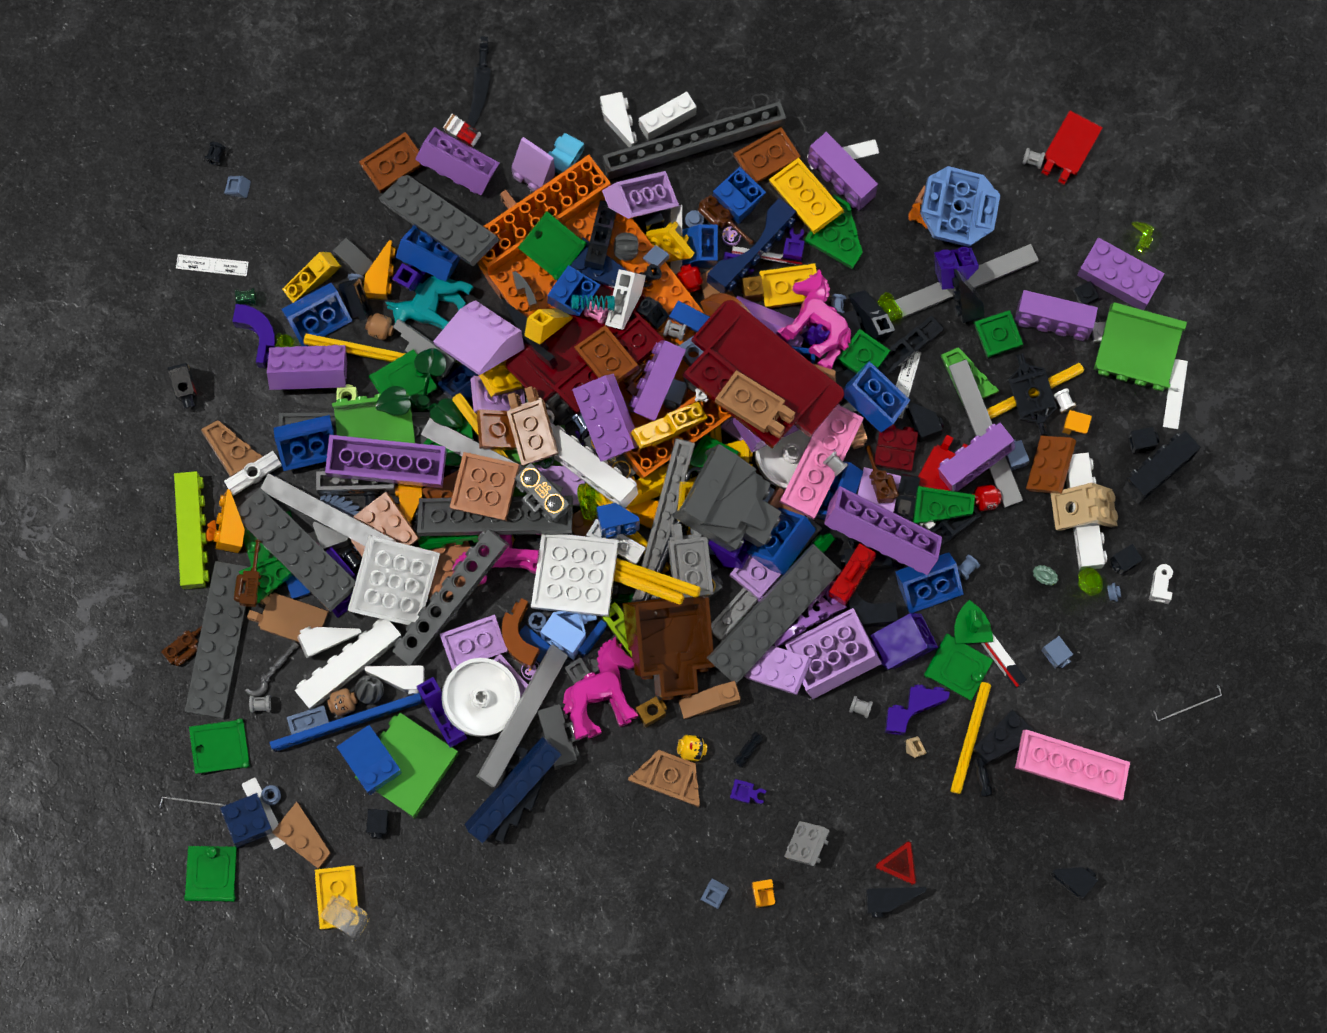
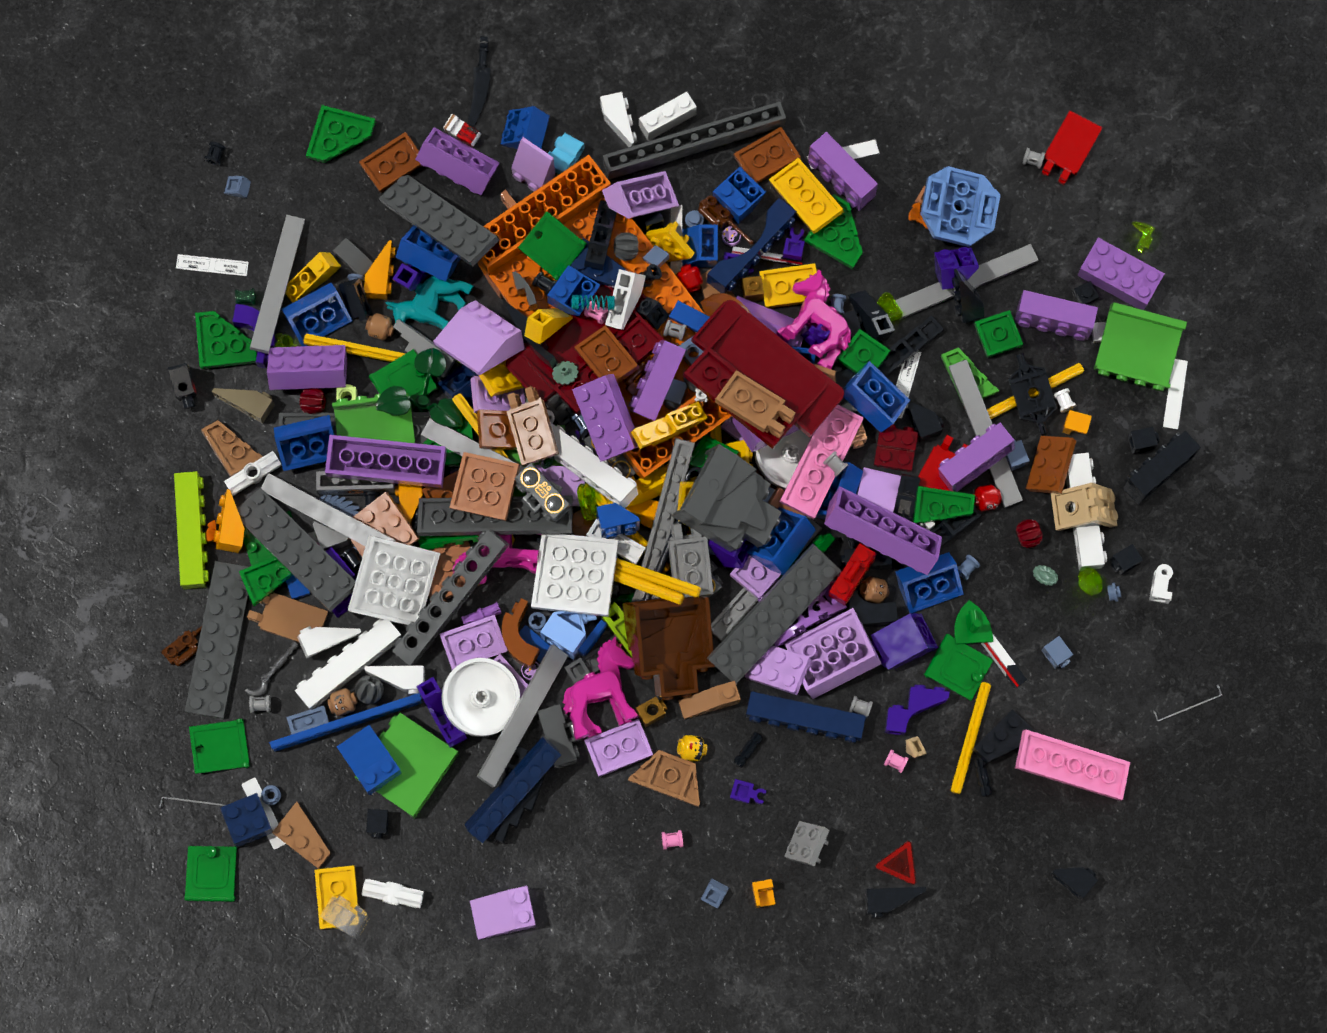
(221, 342): none -> green plate
(250, 402): none -> dark tan slope
(252, 582): reddish brown piece -> none
(277, 284): none -> light grey tile
(312, 400): none -> dark red piece
(337, 133): none -> green plate
(392, 893): none -> white piece
(482, 613): none -> medium lavender pin
(503, 913): none -> lavender slope
(525, 123): none -> blue slope
(543, 283): none -> black bush
(565, 373): none -> sand green piece
(618, 747): none -> lavender plate
(672, 839): none -> bright pink bush
(805, 716): none -> dark blue brick
(874, 589): none -> medium nougat head
(880, 480): reddish brown piece -> none
(896, 761): none -> bright pink bush
(1029, 533): none -> dark red piece

